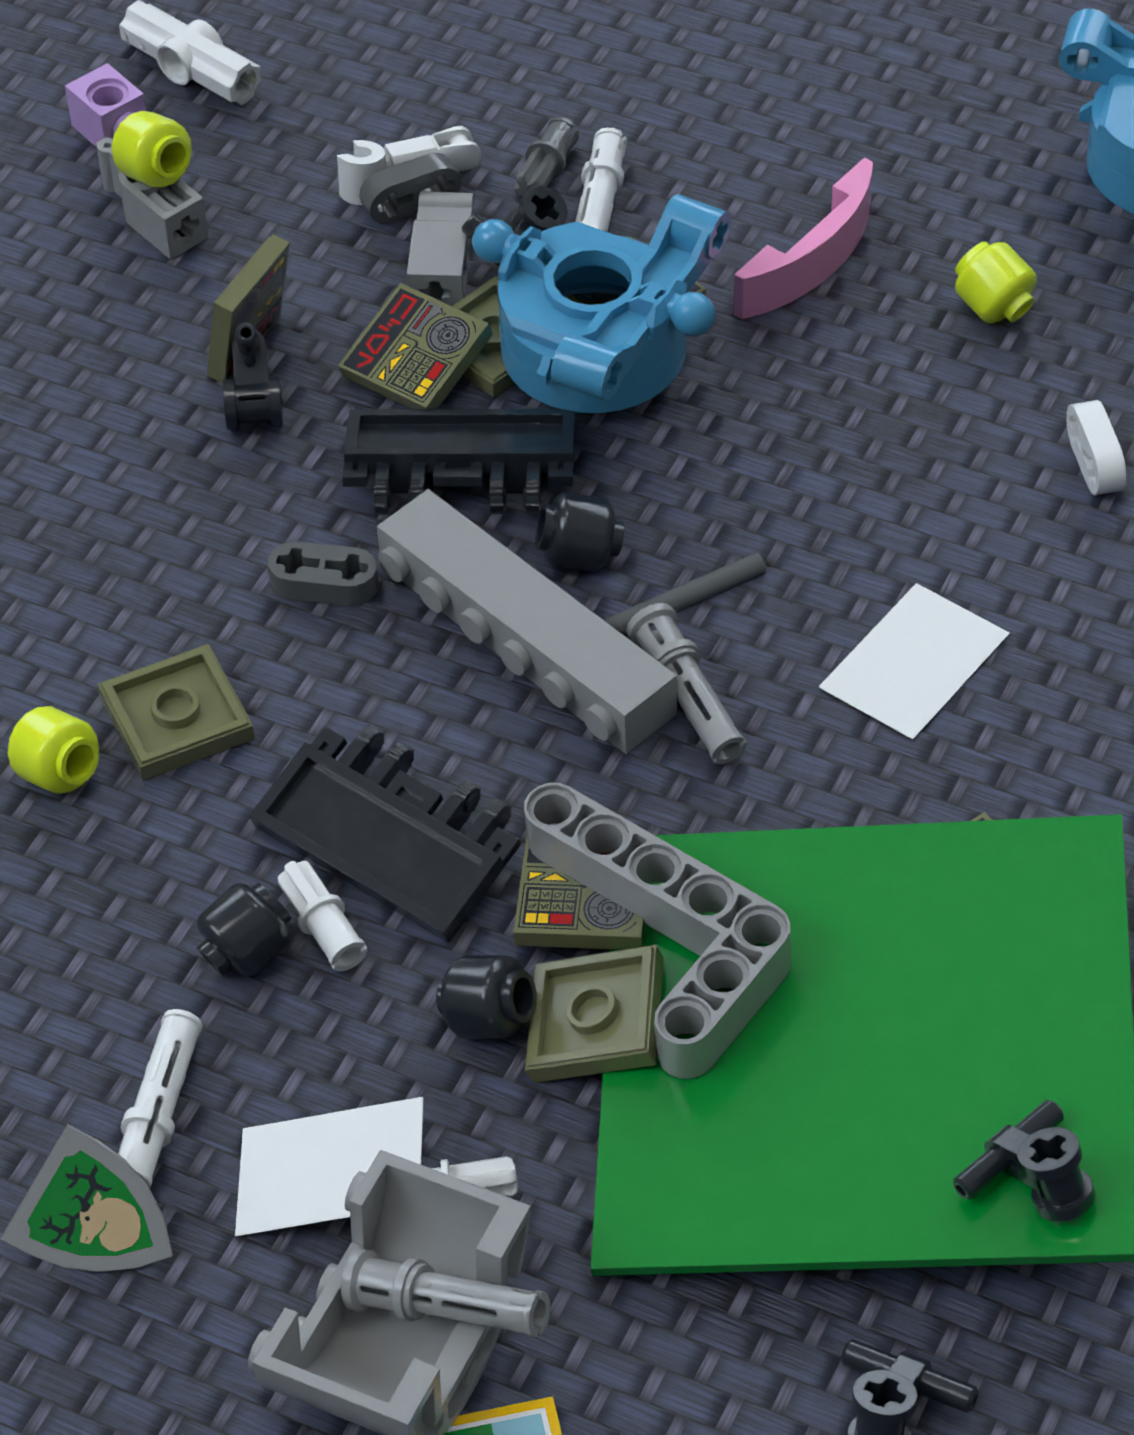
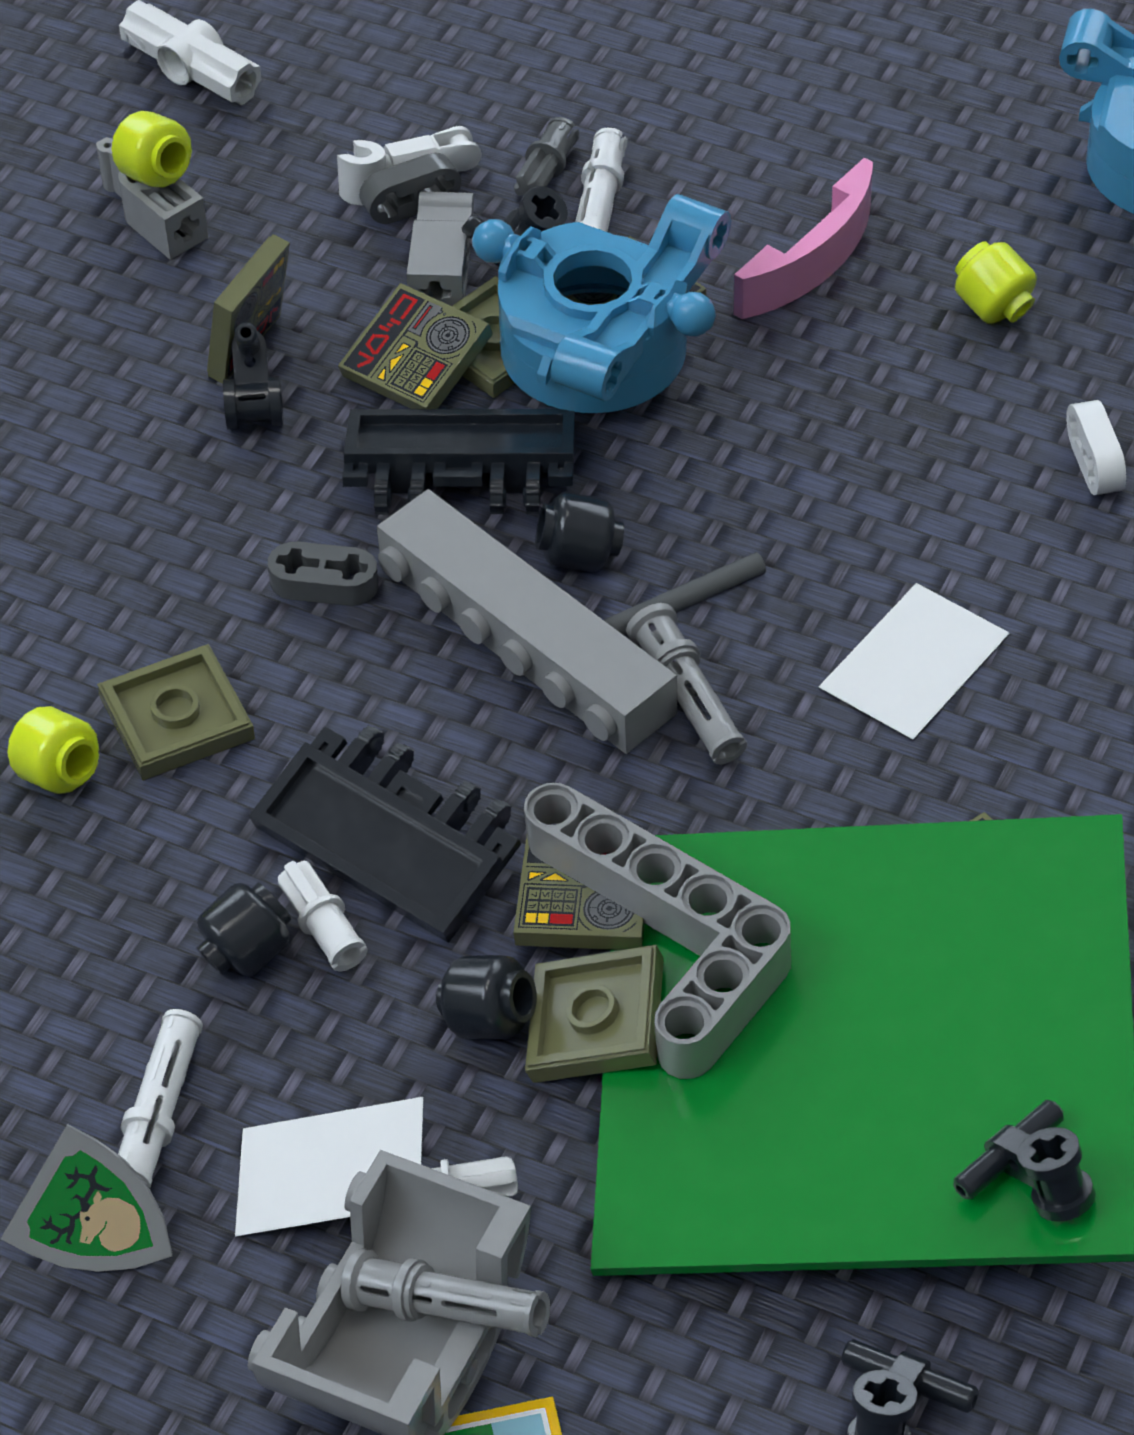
(102, 102): lavender brick -> none

